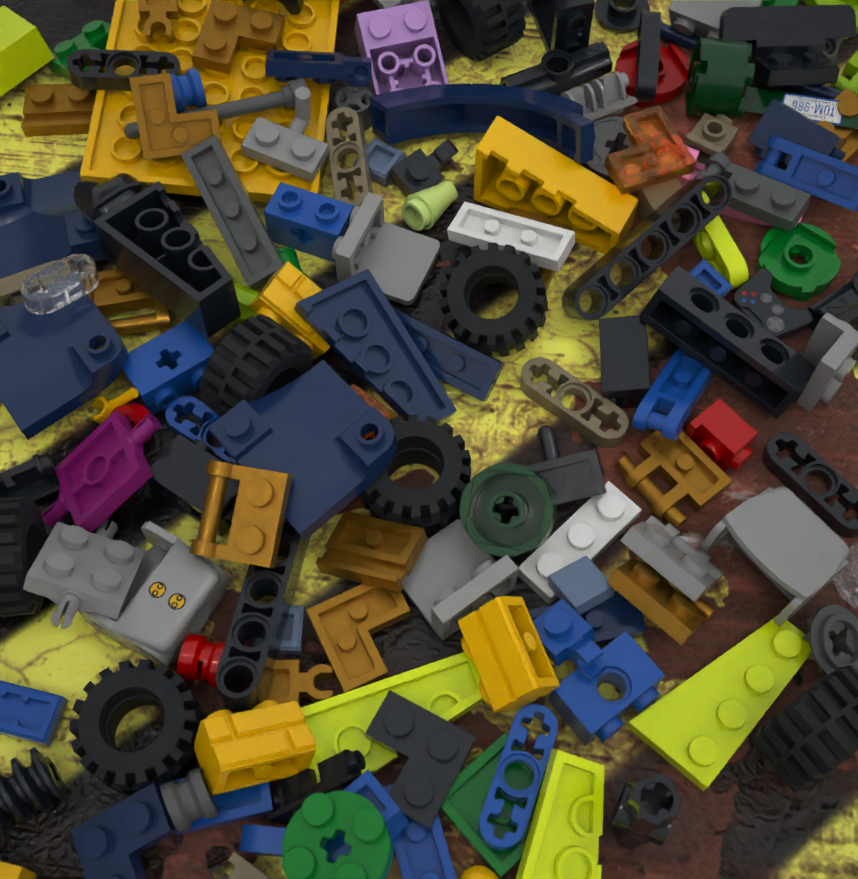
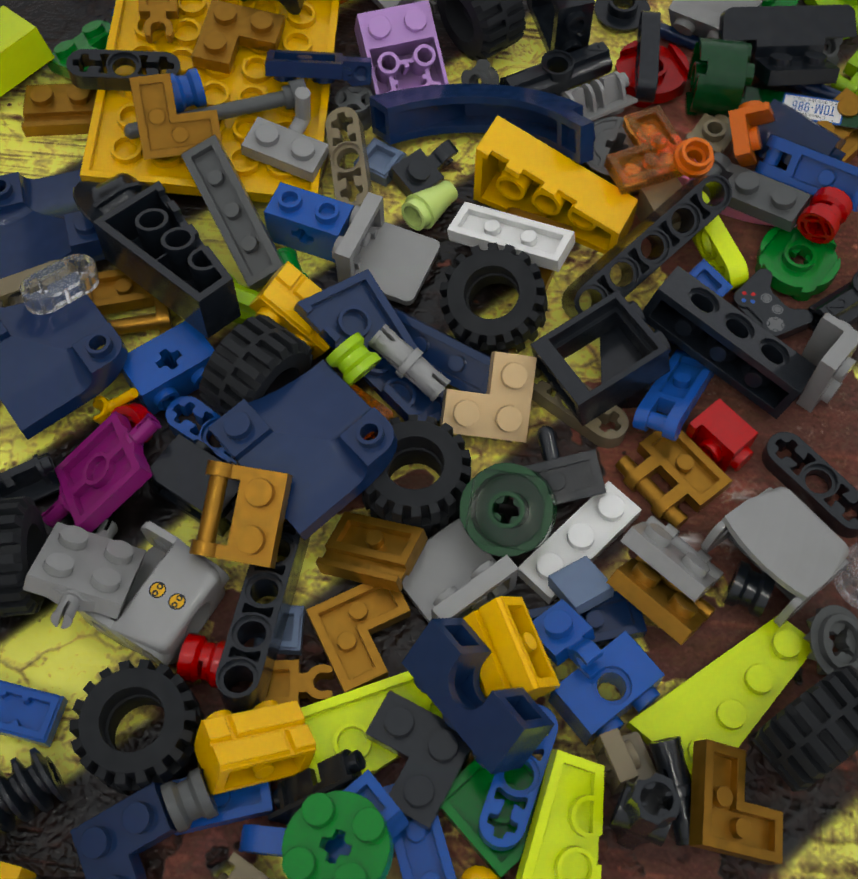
(353, 359): none -> lime wheel
(409, 362): none -> light grey pin
(481, 70): none -> dark grey plate
(497, 729): none -> dark blue arch
(504, 408): none -> tan plate
(586, 328): none -> black window
(623, 758): none -> dark tan bracket
(671, 763): none -> black pin
(699, 150): none -> orange plate
(719, 812): none -> pearl gold plate
(745, 130): none -> orange bracket
(749, 589): none -> black wheel
(824, 215): none -> red wheel

